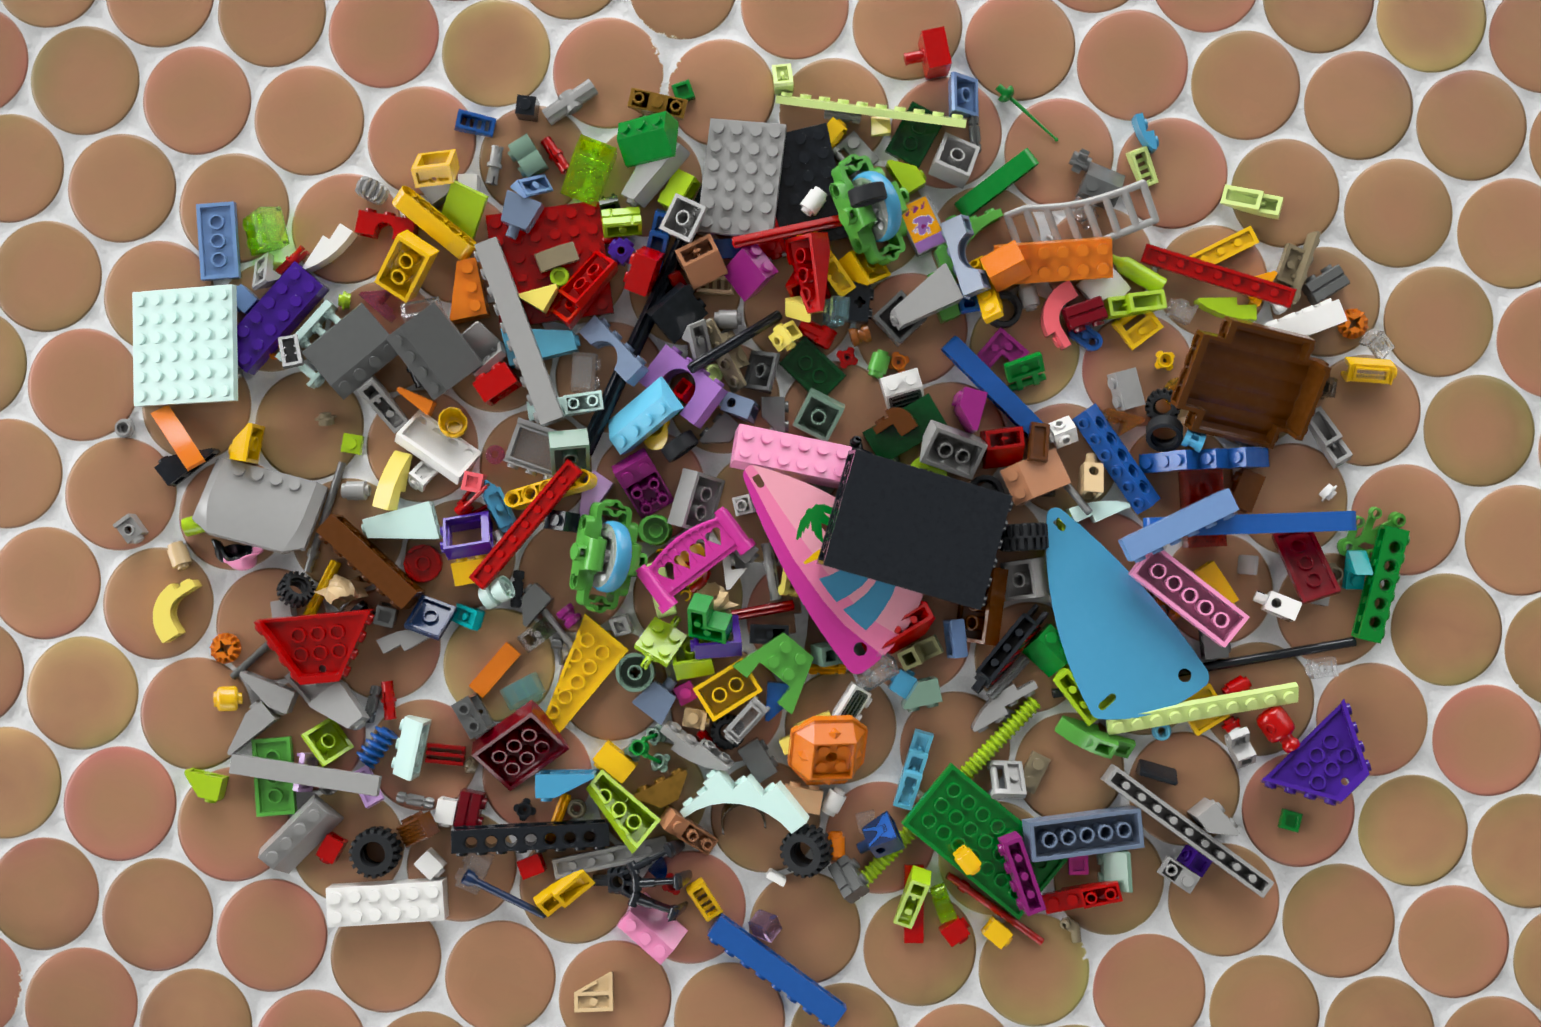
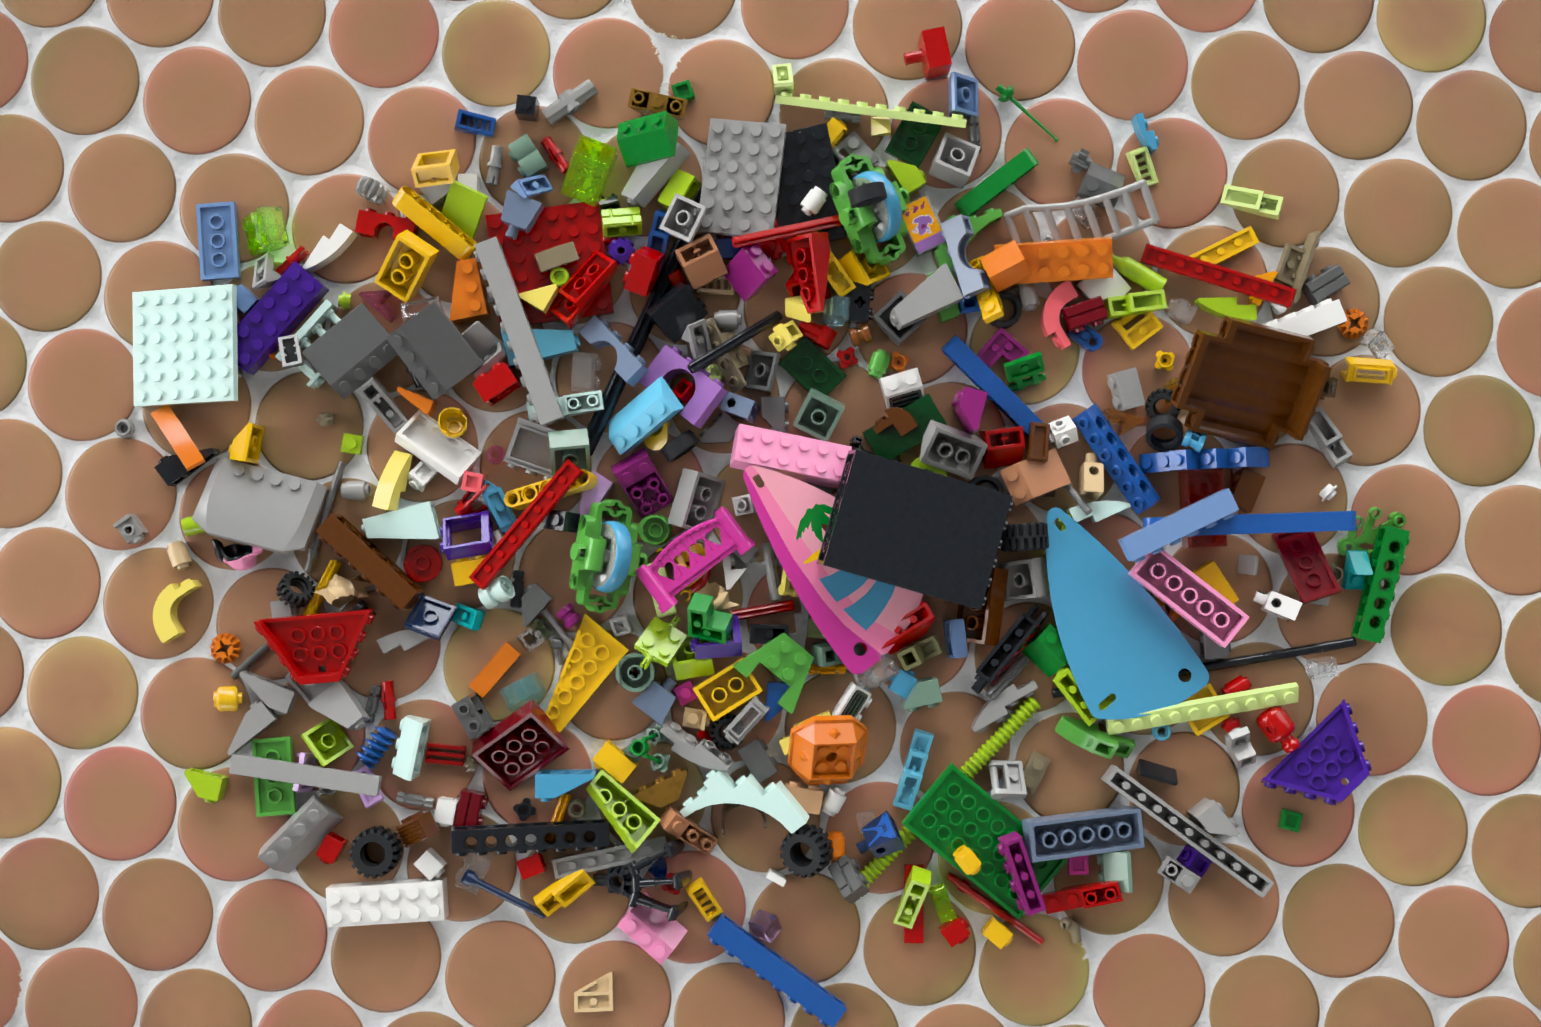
(386, 615): dark grey brick -> none
(813, 631): none -> yellowish green tile

